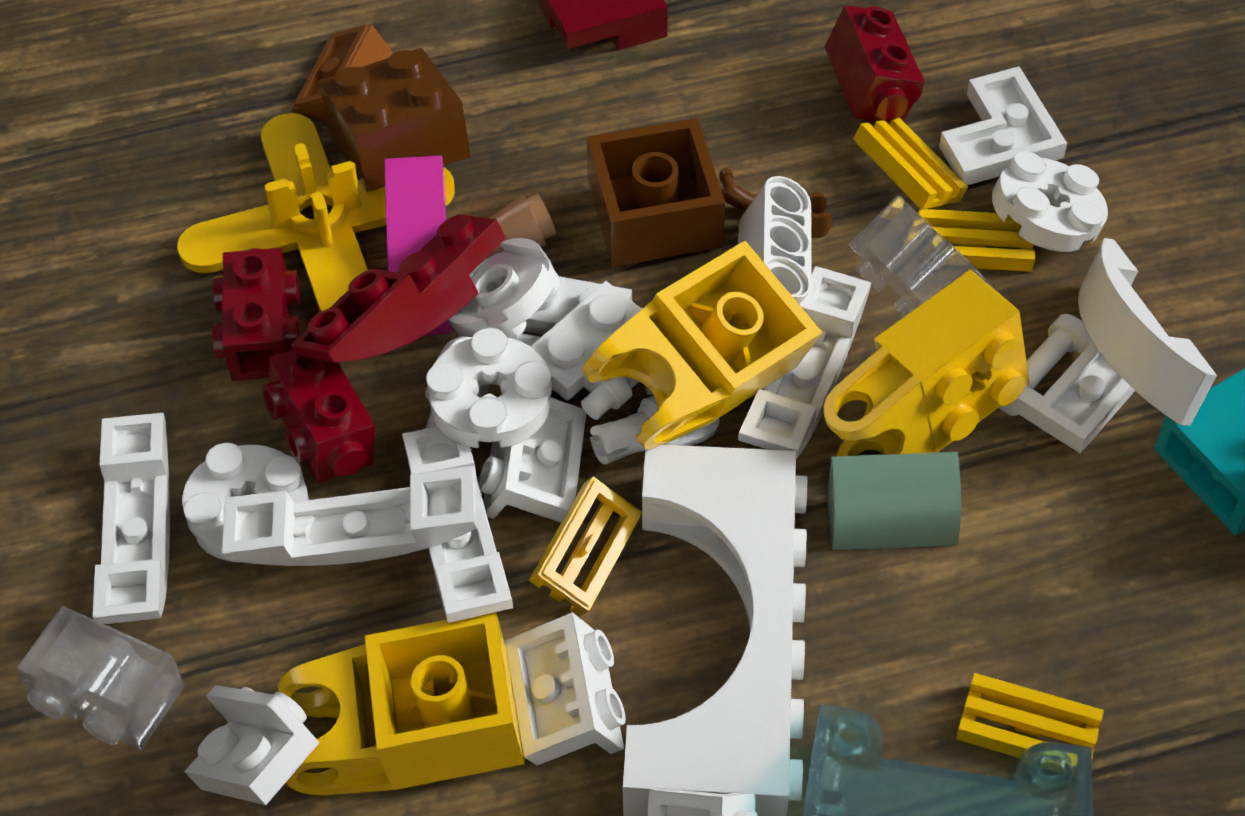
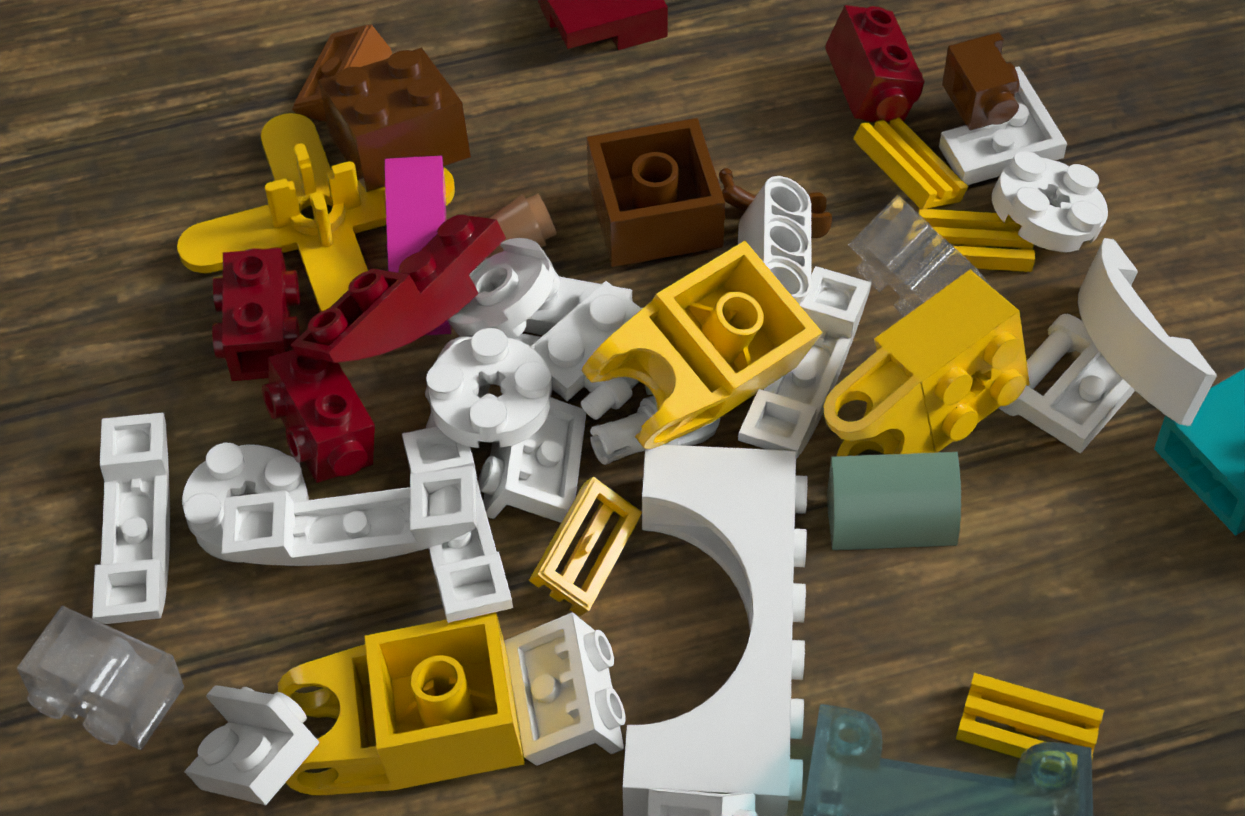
(981, 81): none -> reddish brown brick

